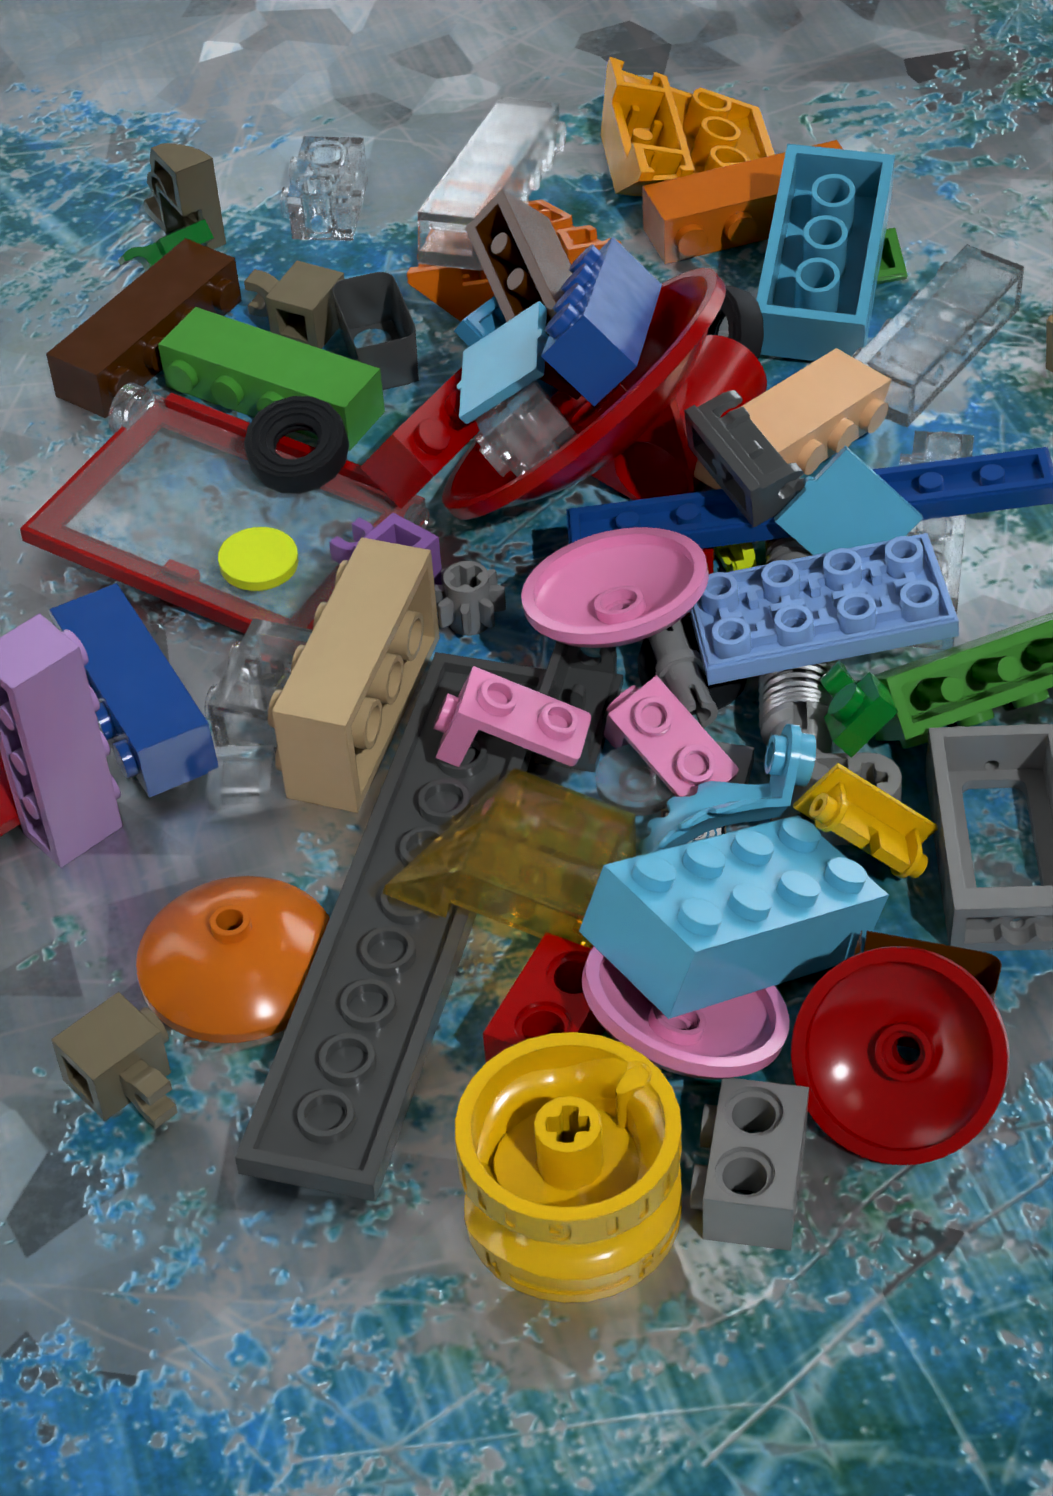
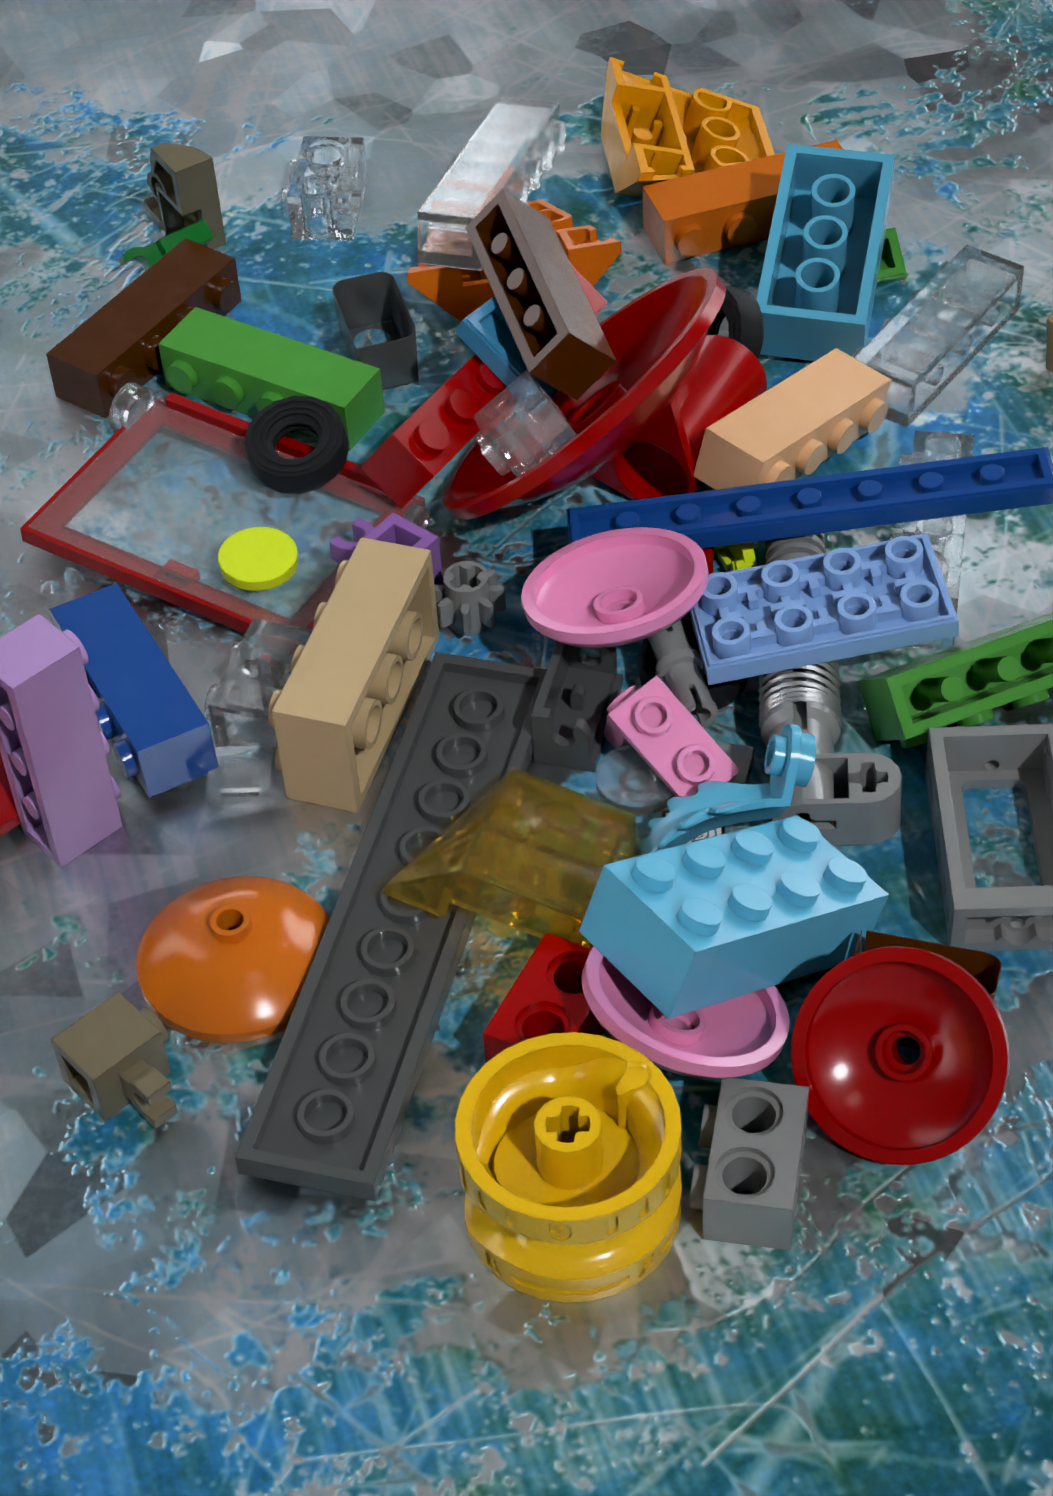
(298, 304): dark tan brick -> none
(503, 362): medium azure piece -> none
(510, 714): bright pink bracket -> none
(601, 320): blue brick -> none
(741, 458): dark grey hinge -> none
(846, 508): medium azure piece -> none
(856, 708): green plate -> none
(869, 820): yellow hinge -> none

